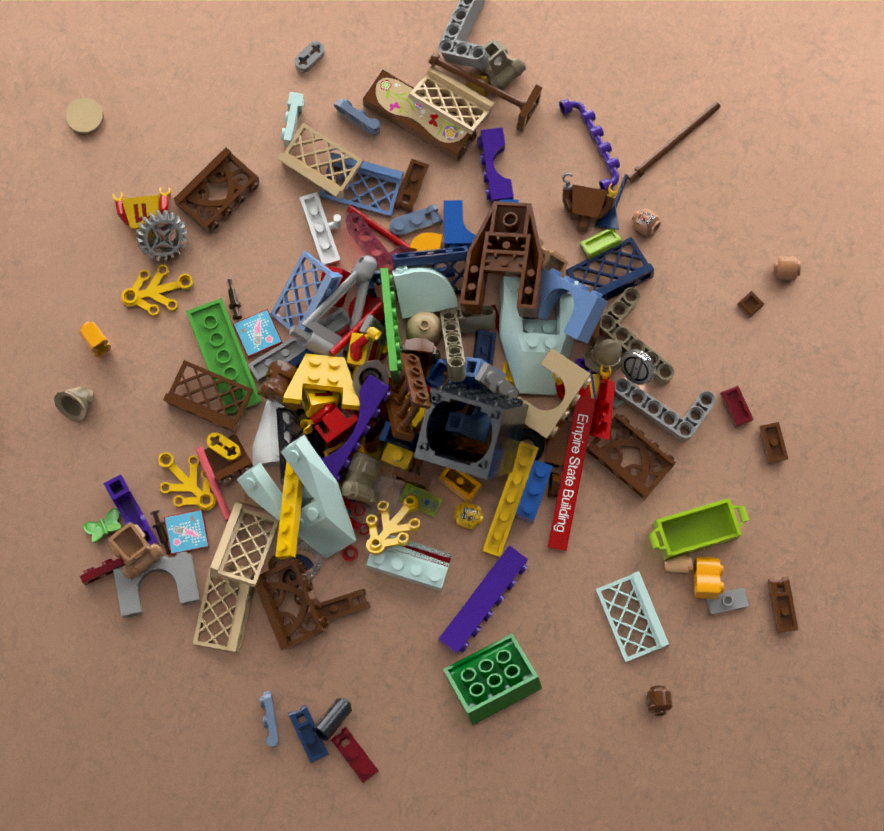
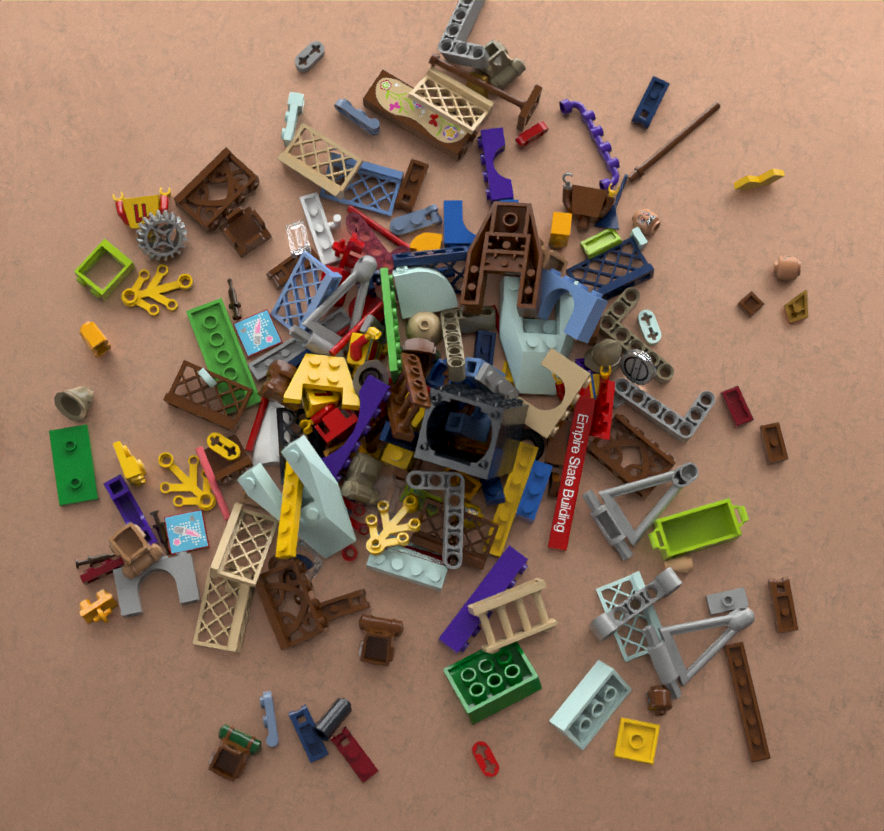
(73, 465): none -> green plate
(84, 116): tan tile -> none
(93, 258): none -> lime window
(94, 559): none -> dark brown piece
(99, 609): none -> light orange hips
(110, 525): bright green piece -> none
(132, 468): none -> yellow plate
(207, 378): none -> light aqua tile
(234, 749): none -> reddish brown piece
(245, 230): none -> reddish brown panel
(257, 424): none -> red bar
(287, 267): none -> reddish brown plate
(290, 238): none -> clear tile
(353, 245): none -> red hips
(378, 639): none -> reddish brown piece
(435, 543): none -> reddish brown fence
(449, 510): none -> light grey beam
(489, 756): none -> red beam
(492, 491): none -> dark blue plate
(498, 603): none -> tan fence
(531, 134): none -> red beam
(560, 229): none -> light orange brick
(590, 704): none -> light aqua slope
(613, 521): none -> light grey piece
(636, 741): none -> yellow tile
(639, 238): none -> light aqua tile
(650, 101): none -> dark blue plate
(653, 325): none -> light aqua beam
(663, 585): none -> light grey beam
(666, 654): none -> light grey piece
(707, 578): light orange brick -> none
(746, 702): none -> reddish brown tile
(750, 182): none -> yellow tile
(797, 308): none -> pearl gold piece

